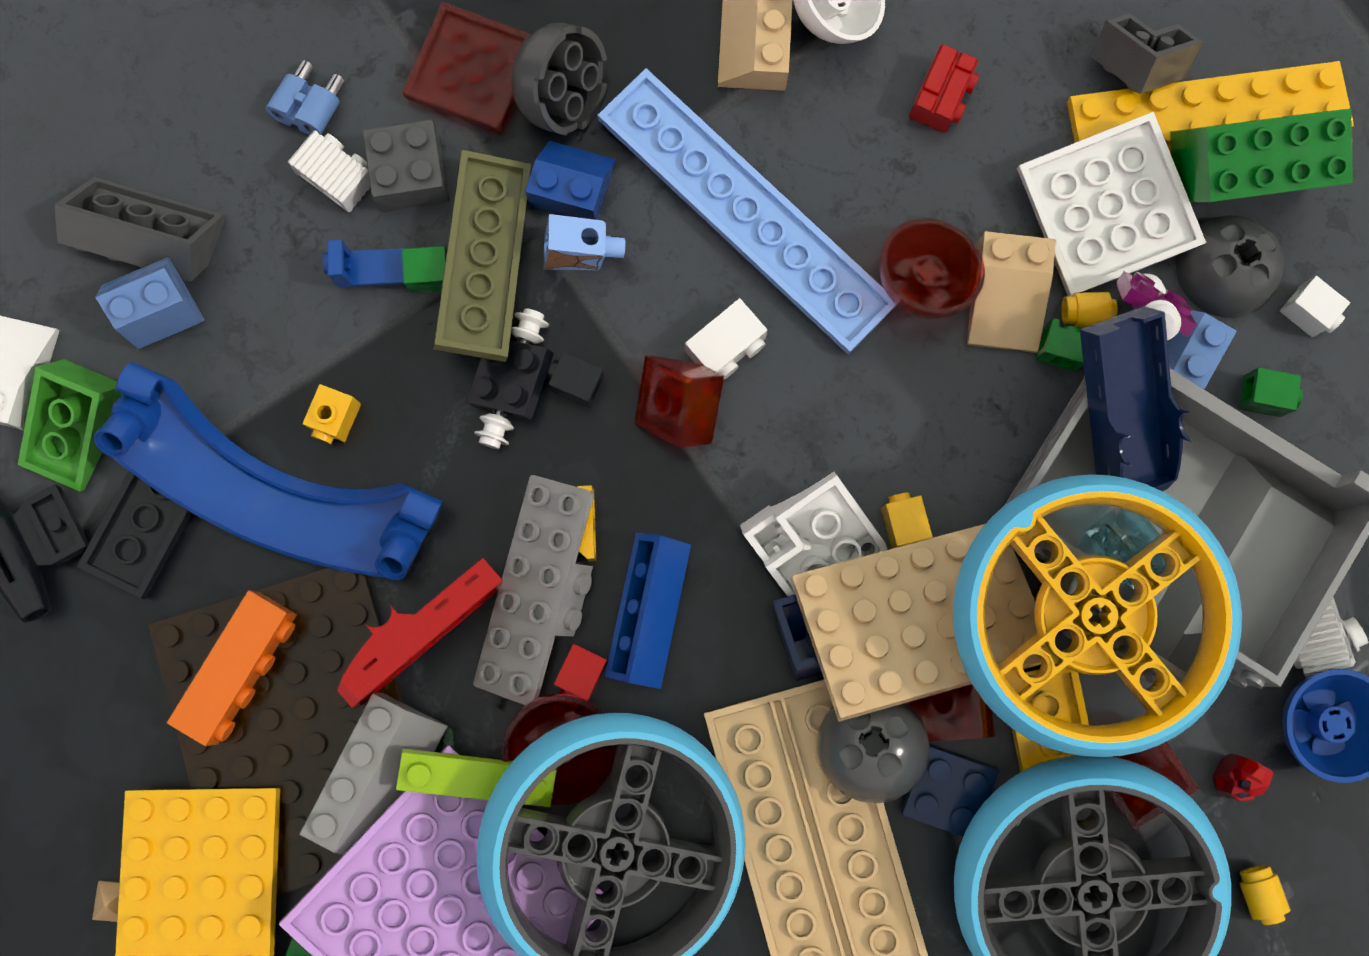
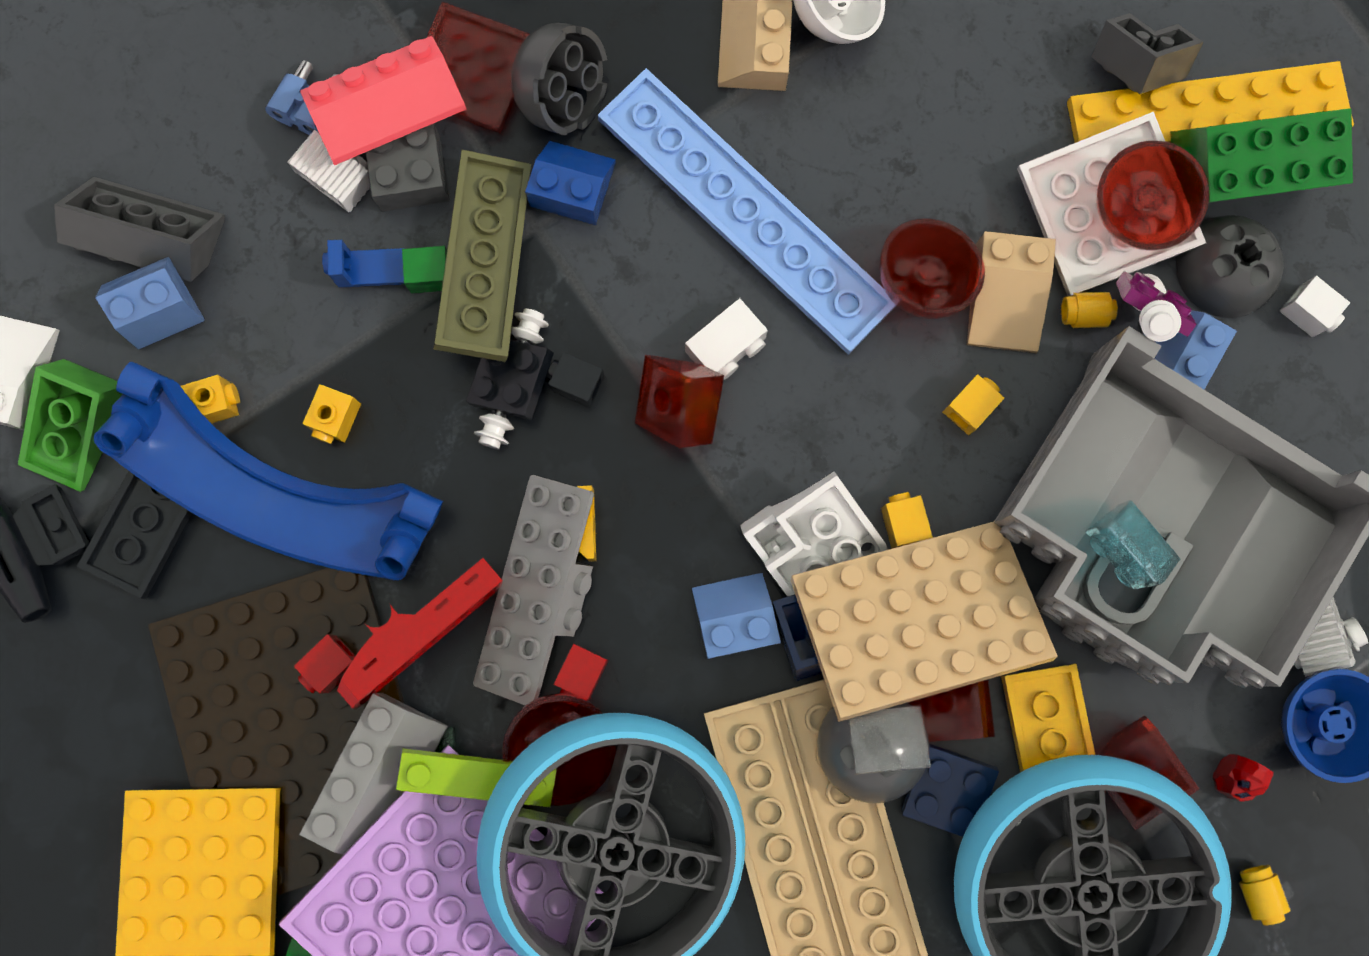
(106, 901): tan slope -> none
(214, 397): none -> yellow brick
(232, 669): orange brick -> none
(324, 665): none -> red brick
(383, 99): none -> coral slope
(578, 244): light blue torso -> none
(659, 569): blue brick -> none
(735, 615): none -> medium blue slope
(889, 740): none -> clear window
(943, 89): red brick -> none
(974, 404): none -> yellow brick
(1061, 346): green brick -> none
(1131, 399): dark blue piece -> none
(1167, 184): none -> clear red piece
(1183, 545): yellow wheel -> none
(1271, 392): green brick -> none

